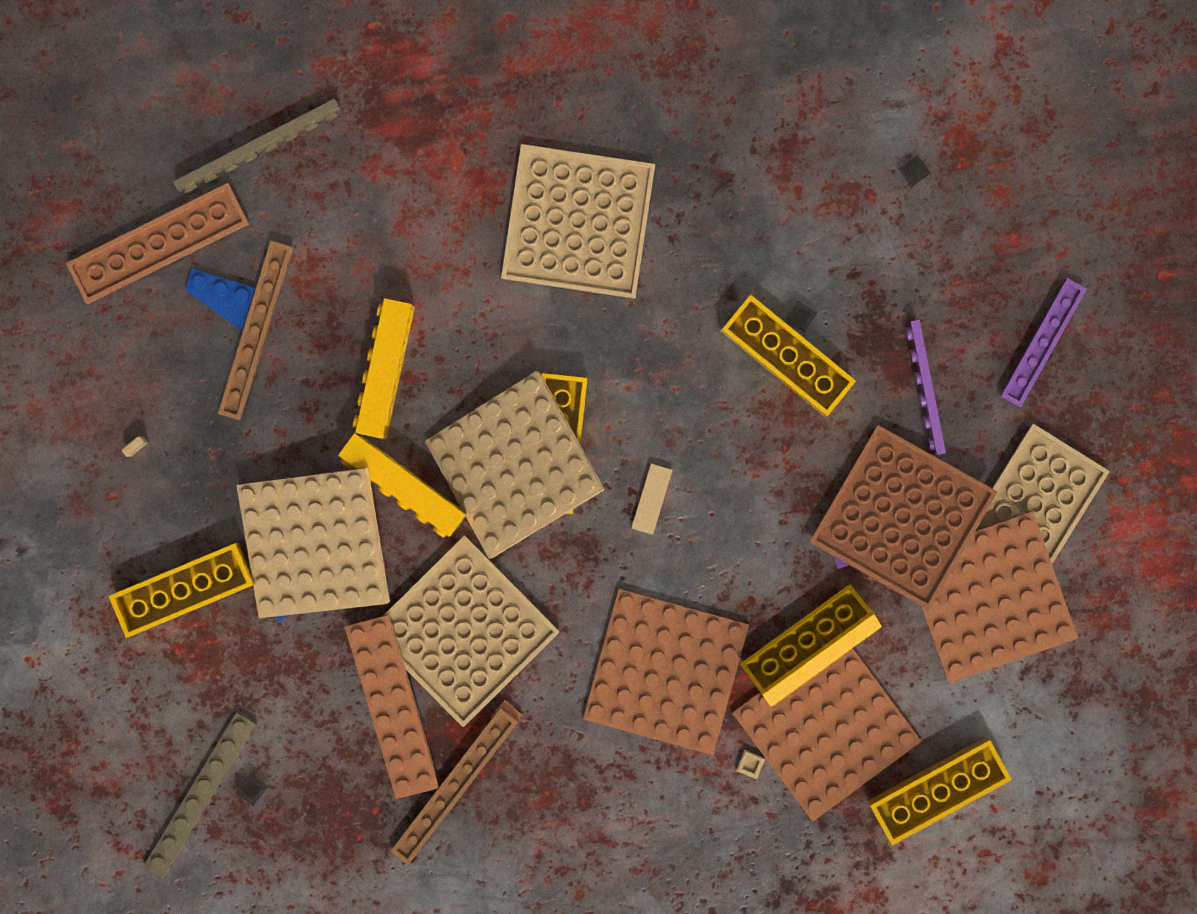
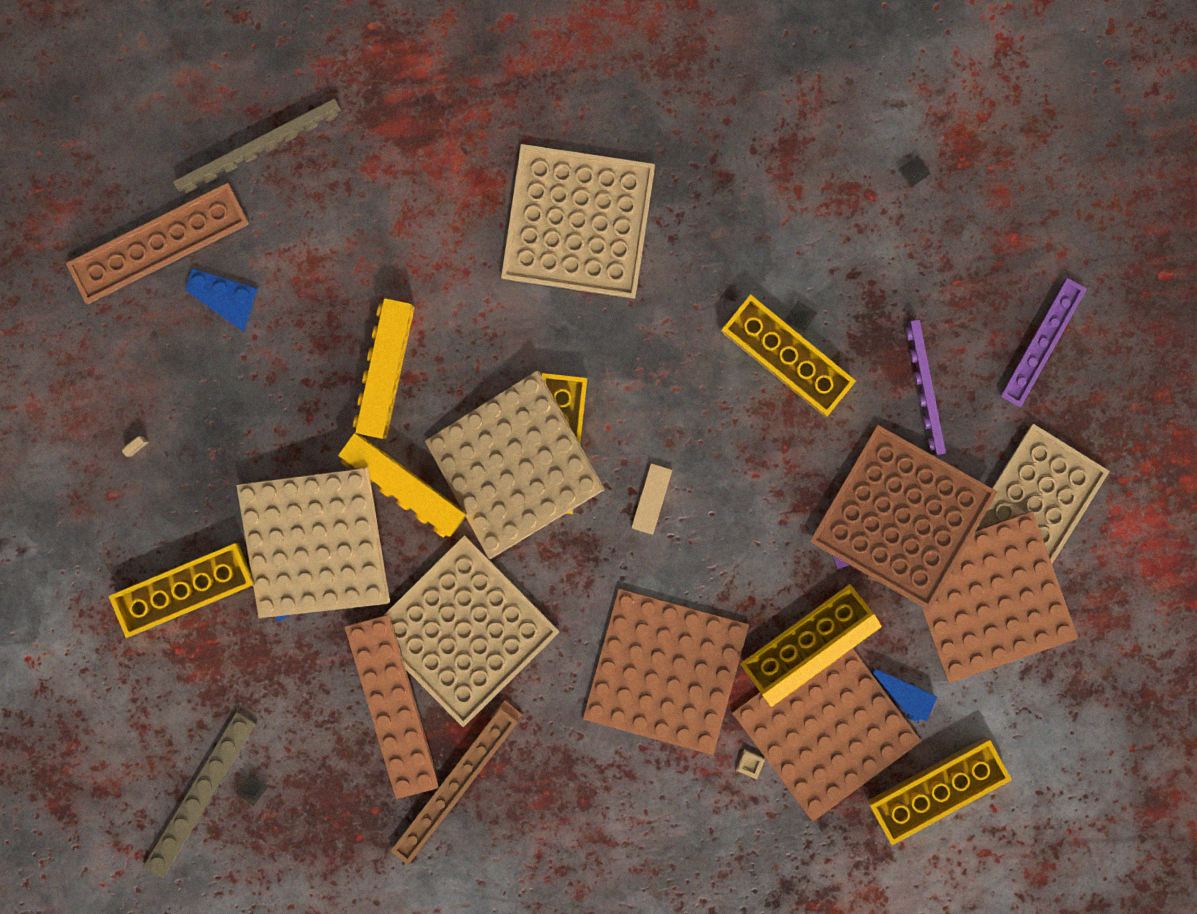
(255, 330): medium nougat plate -> none
(910, 698): none -> blue slope

